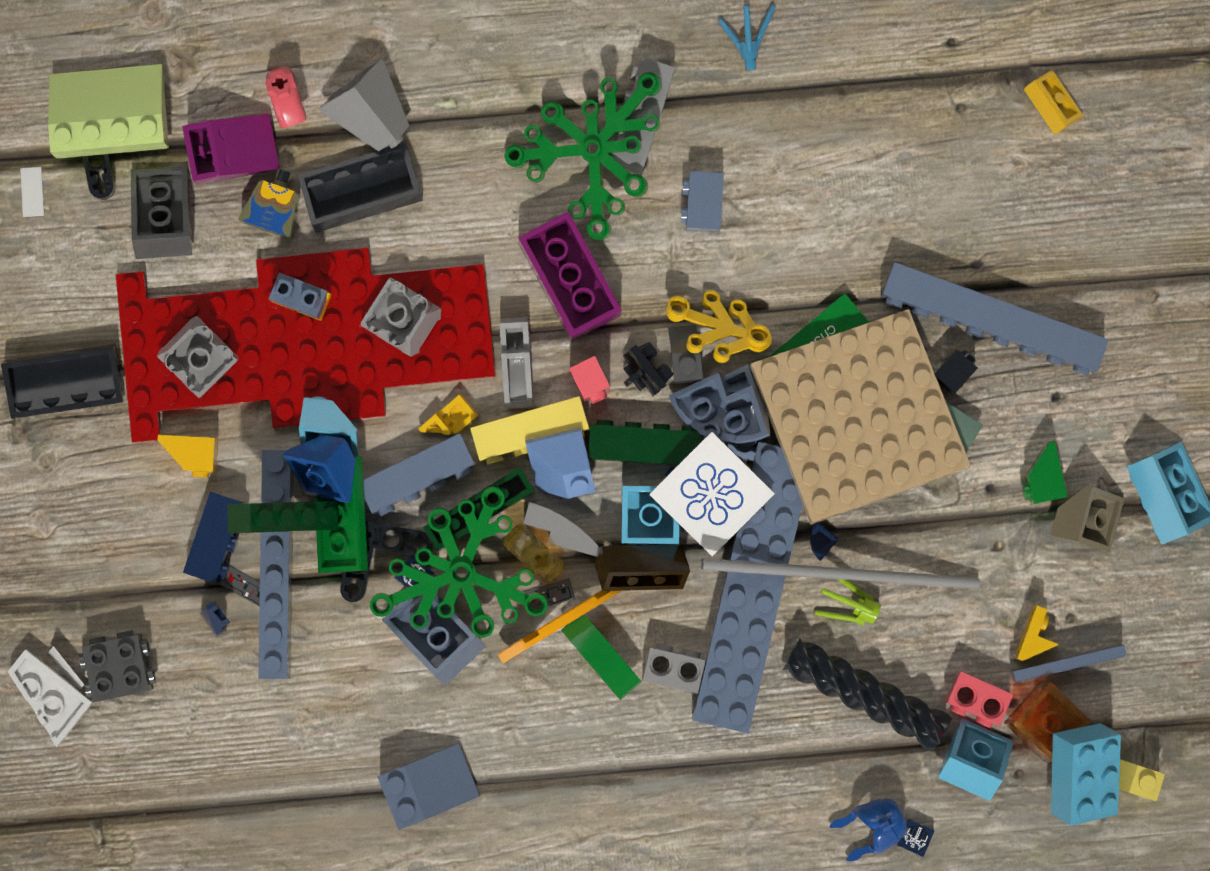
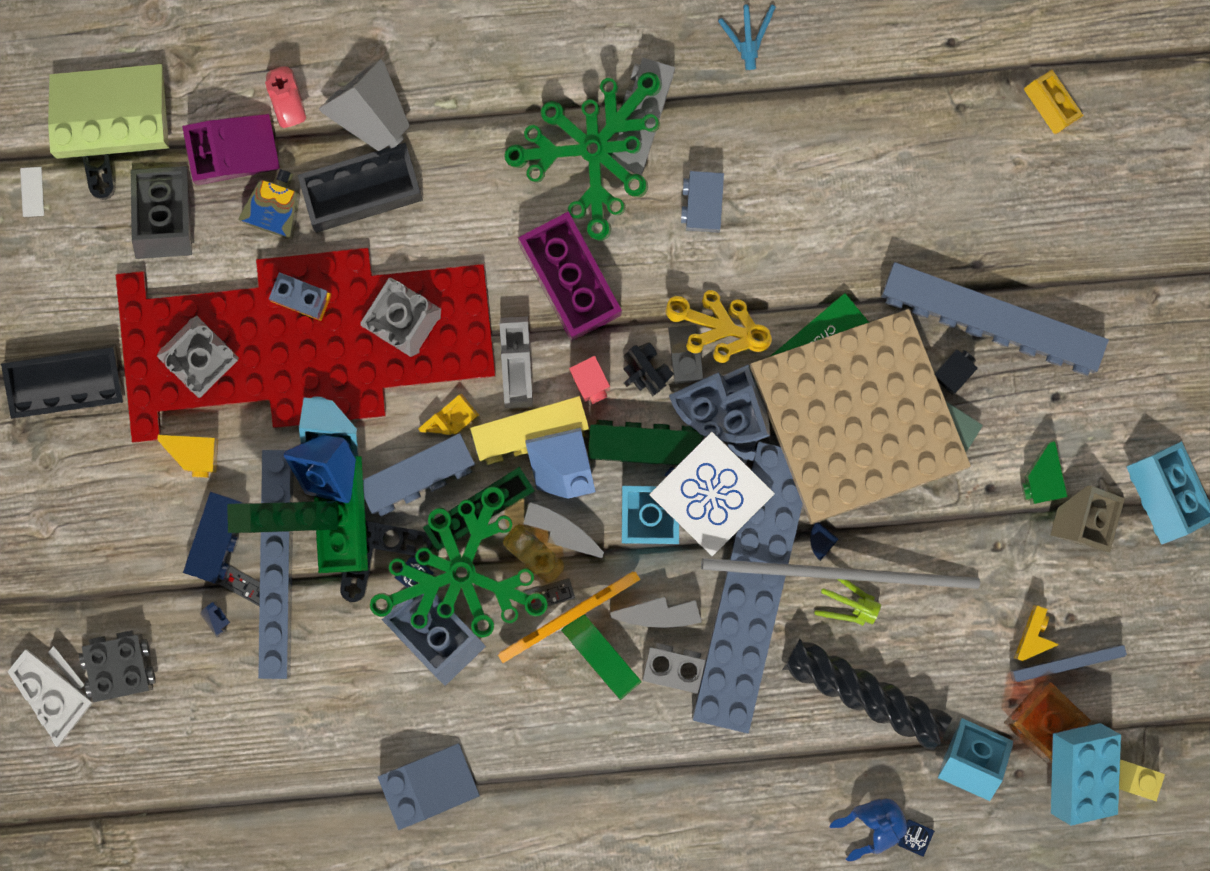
(642, 567): dark brown brick -> none
(658, 614): none -> light grey slope
(980, 692): coral brick -> none

